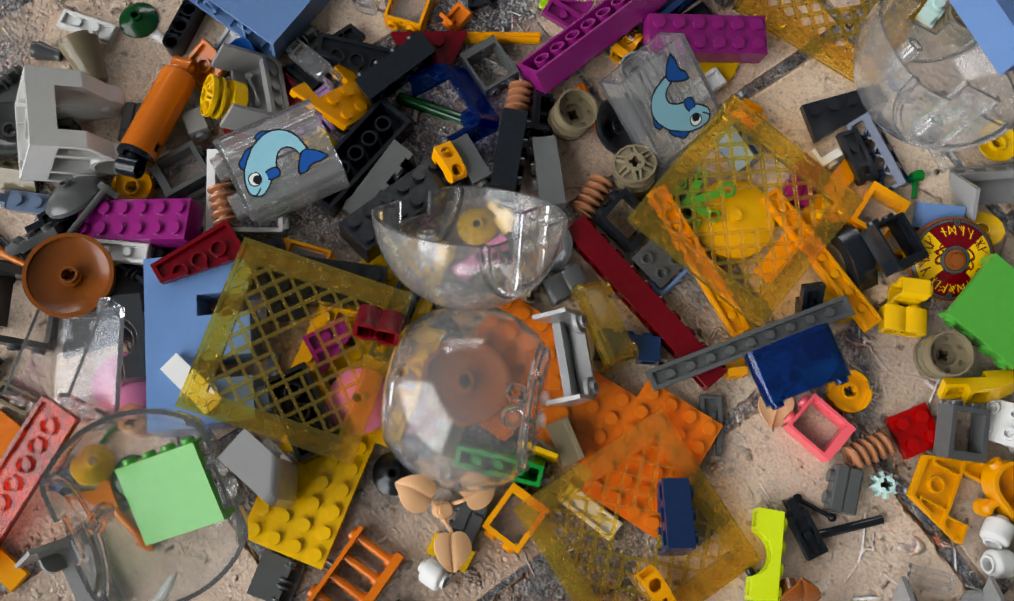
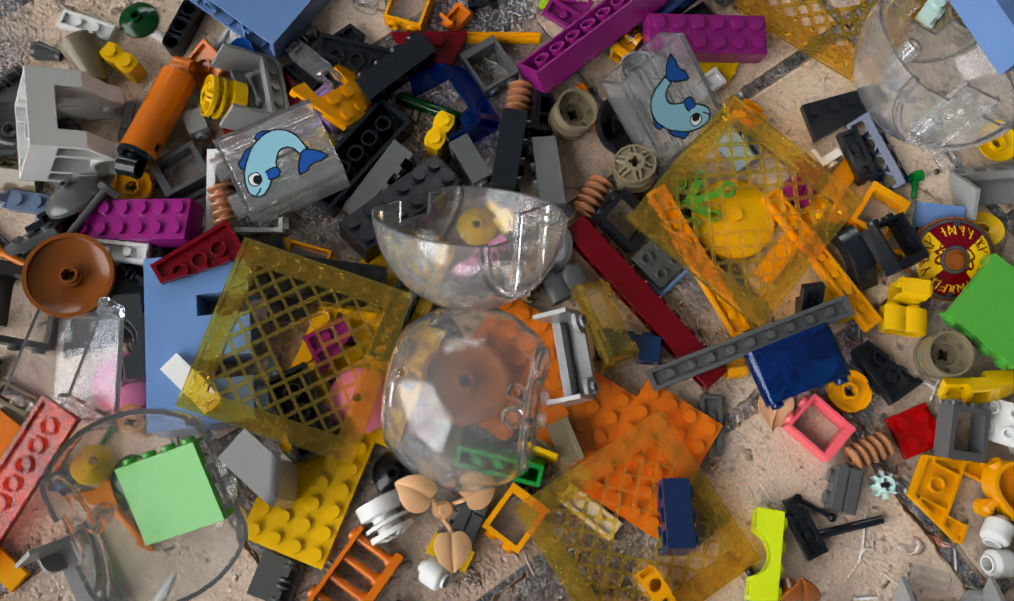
(123, 62): none -> yellow brick
(378, 325): dark red brick -> none
(385, 517): none -> white wheel
(436, 138): none -> yellow brick
(449, 162): light orange leg -> none
(885, 375): none -> black wing

